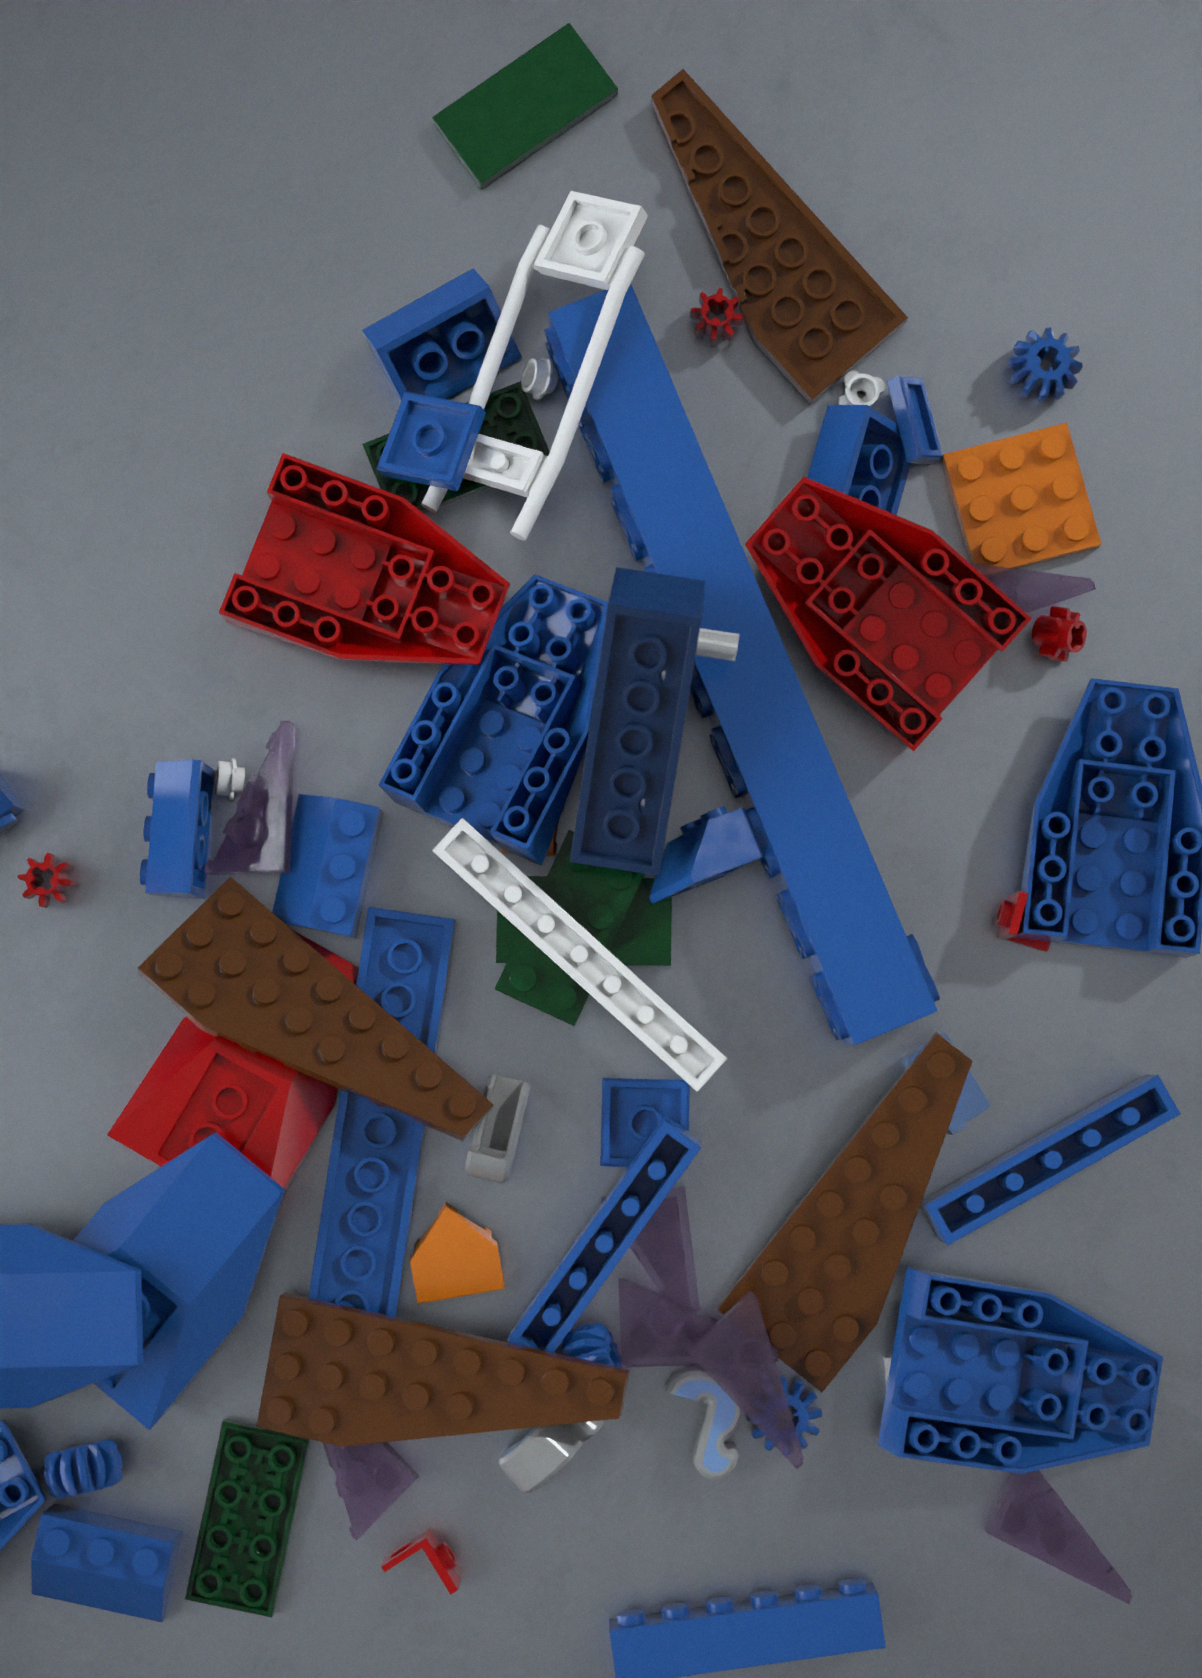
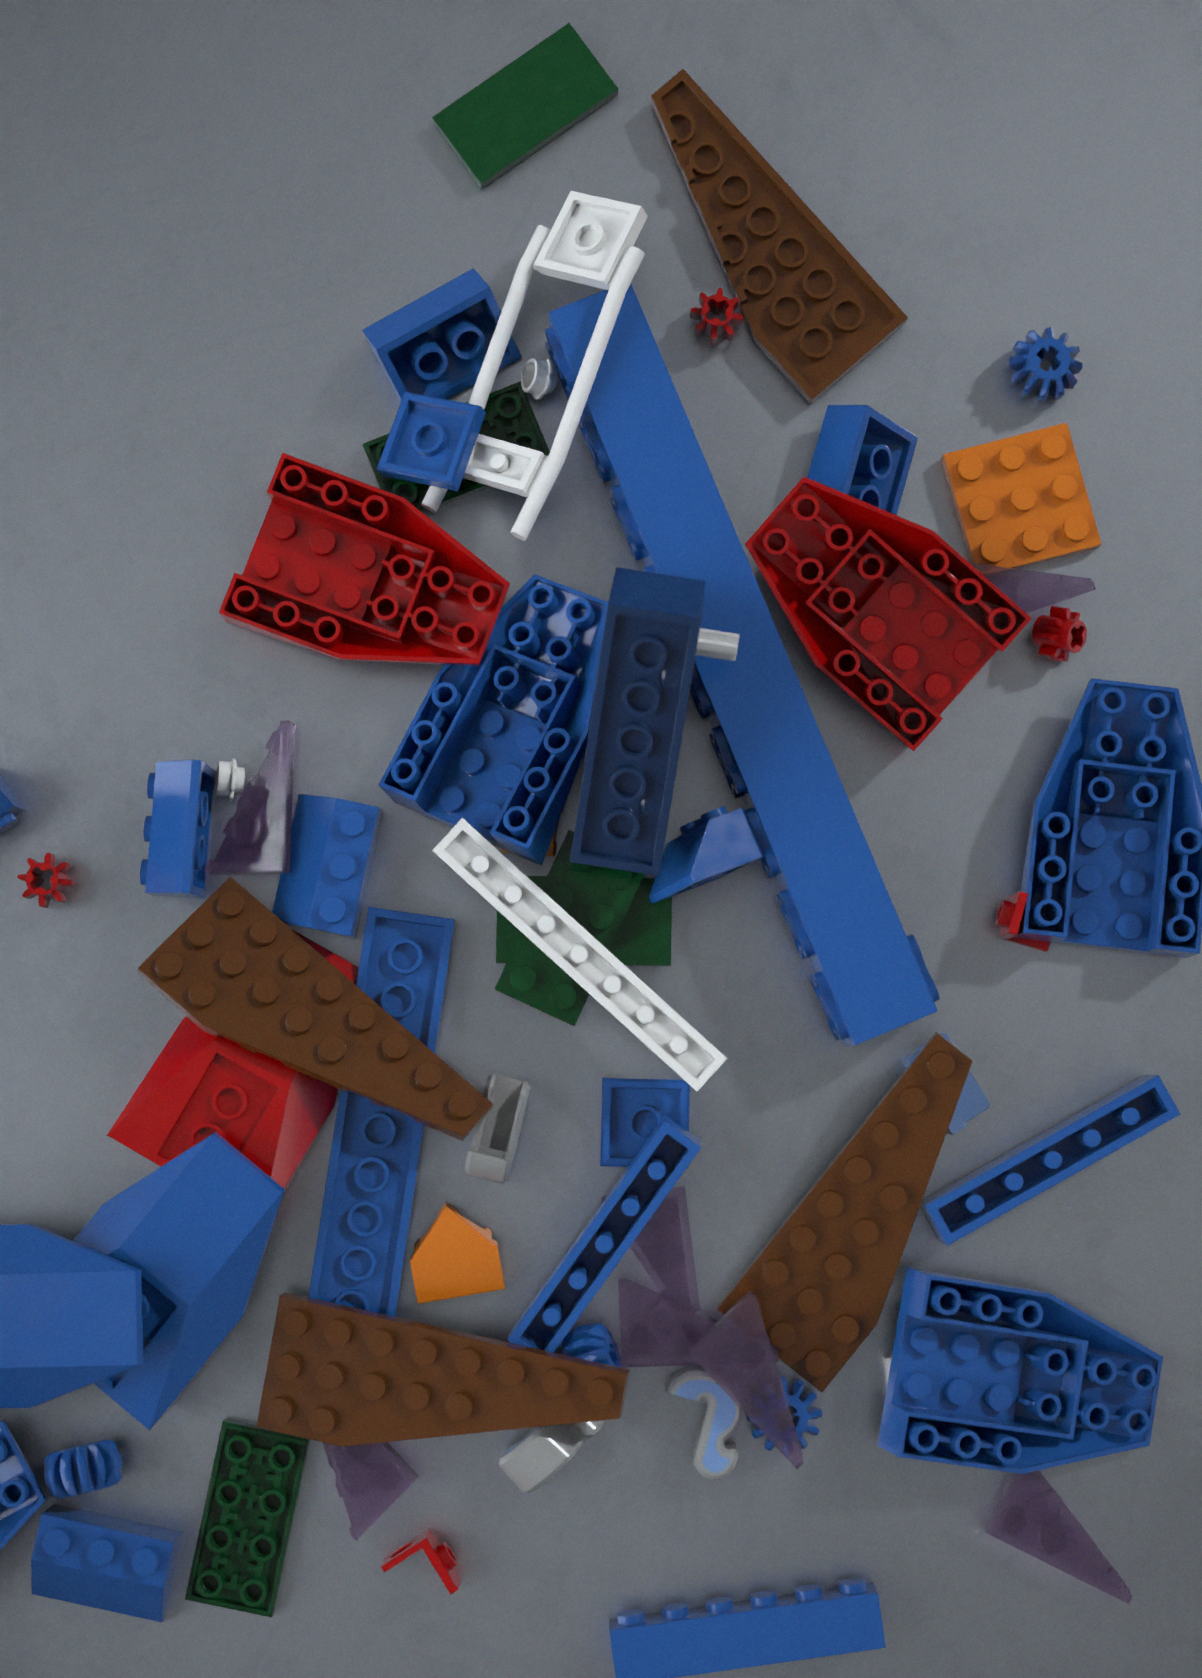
(861, 382): white plate -> none
(914, 420): blue tile -> none

